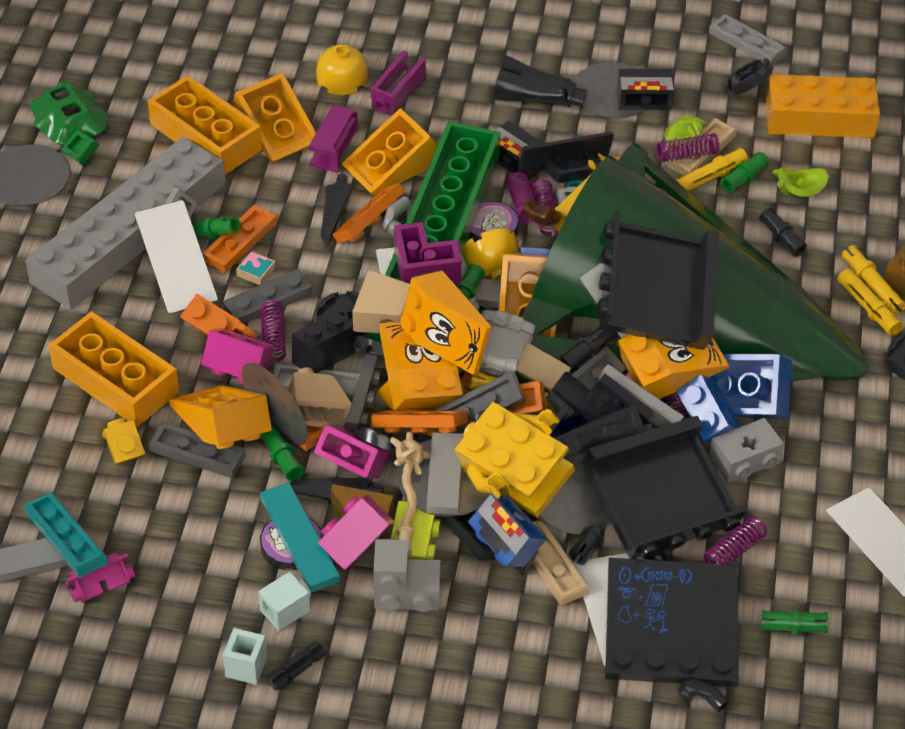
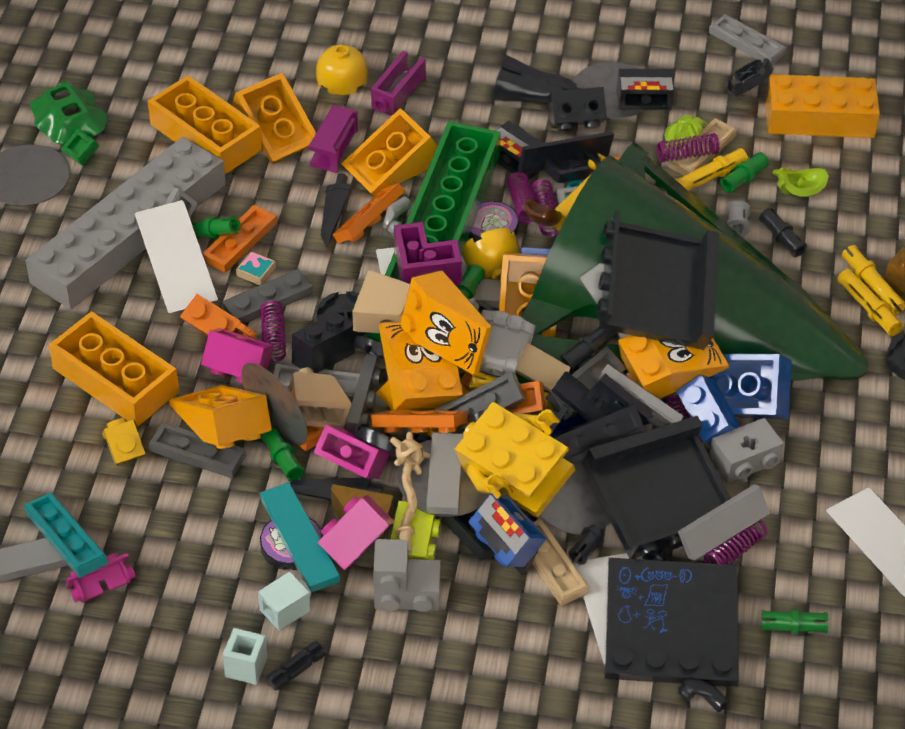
(577, 107): none -> black brick
(724, 522): none -> light grey tile
(738, 217): none -> light grey bush

